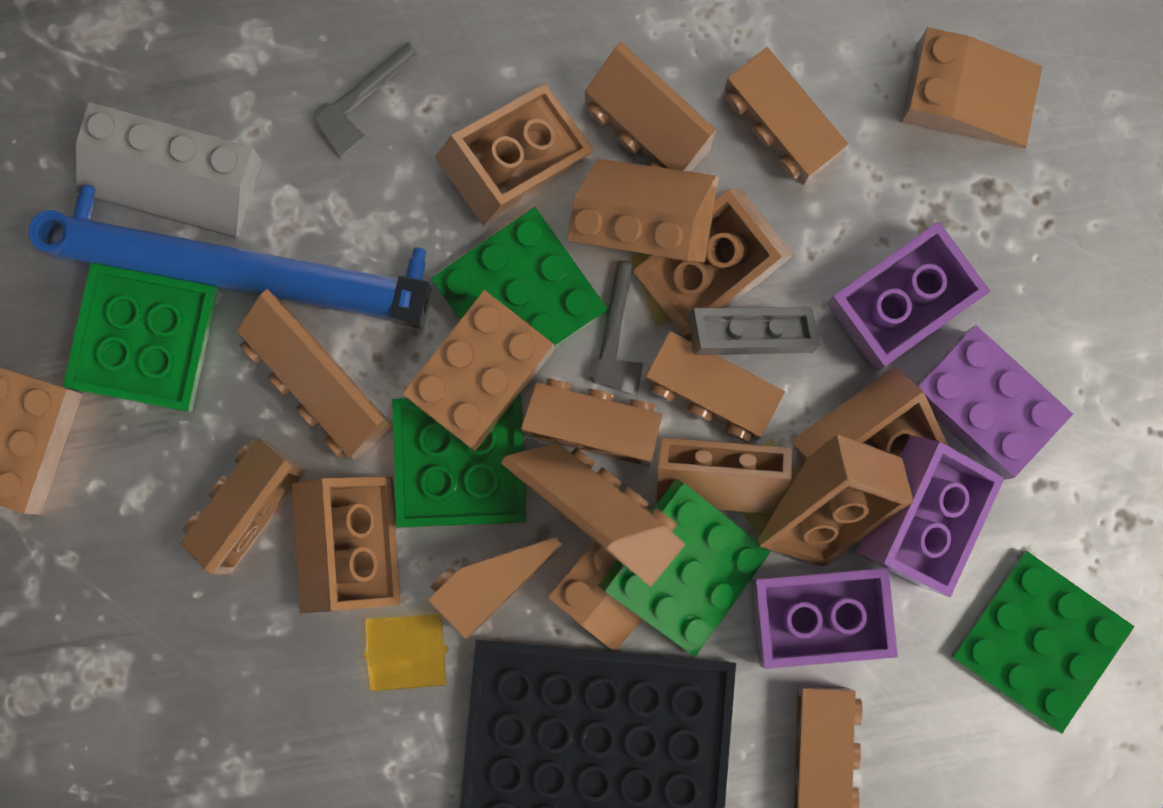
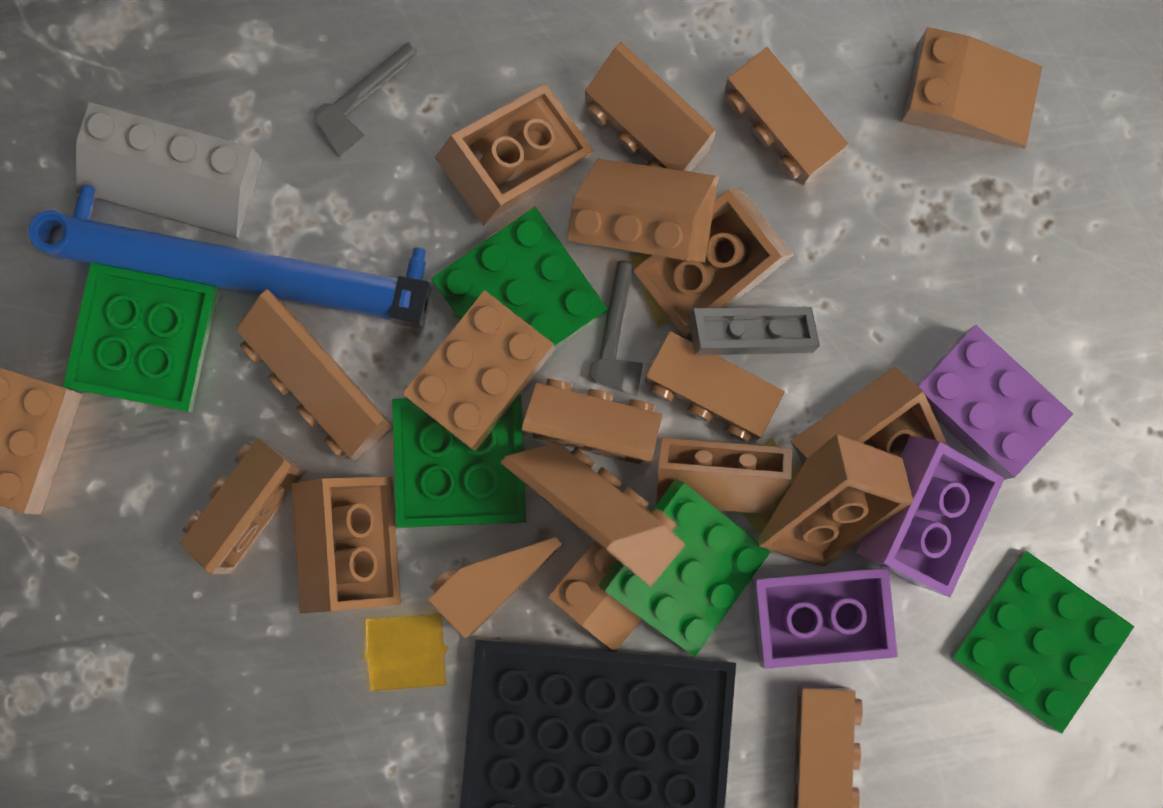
(907, 296): medium lavender brick -> none

